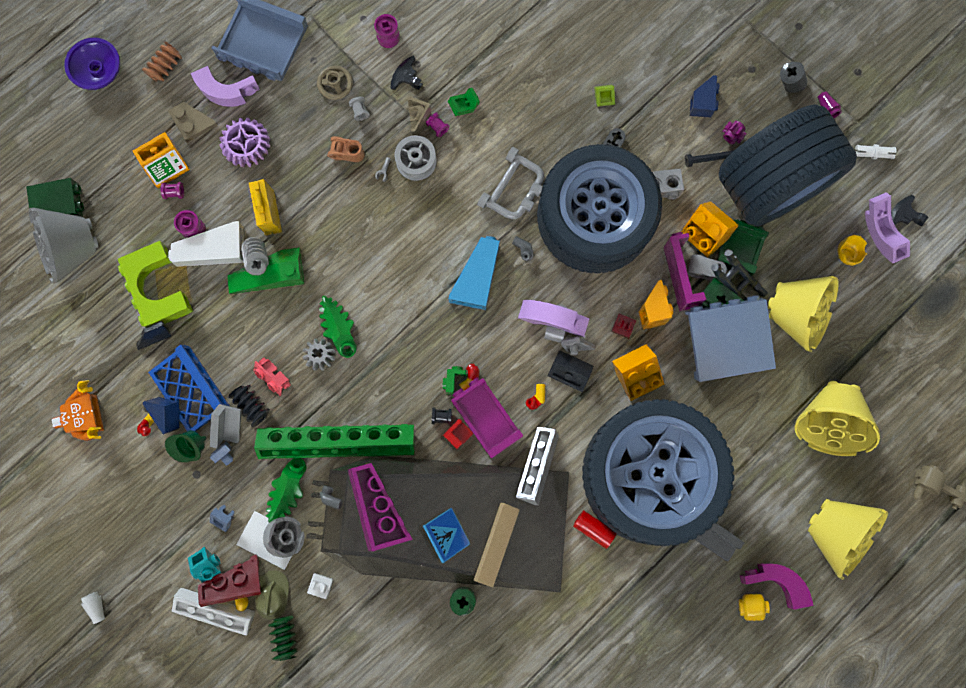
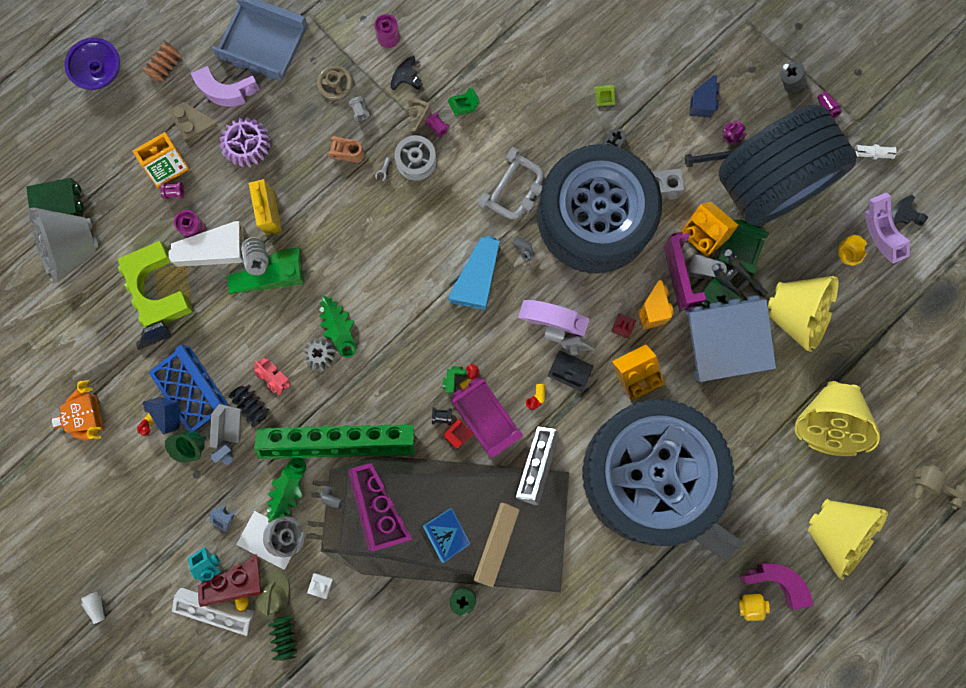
(594, 529): red pin -> none

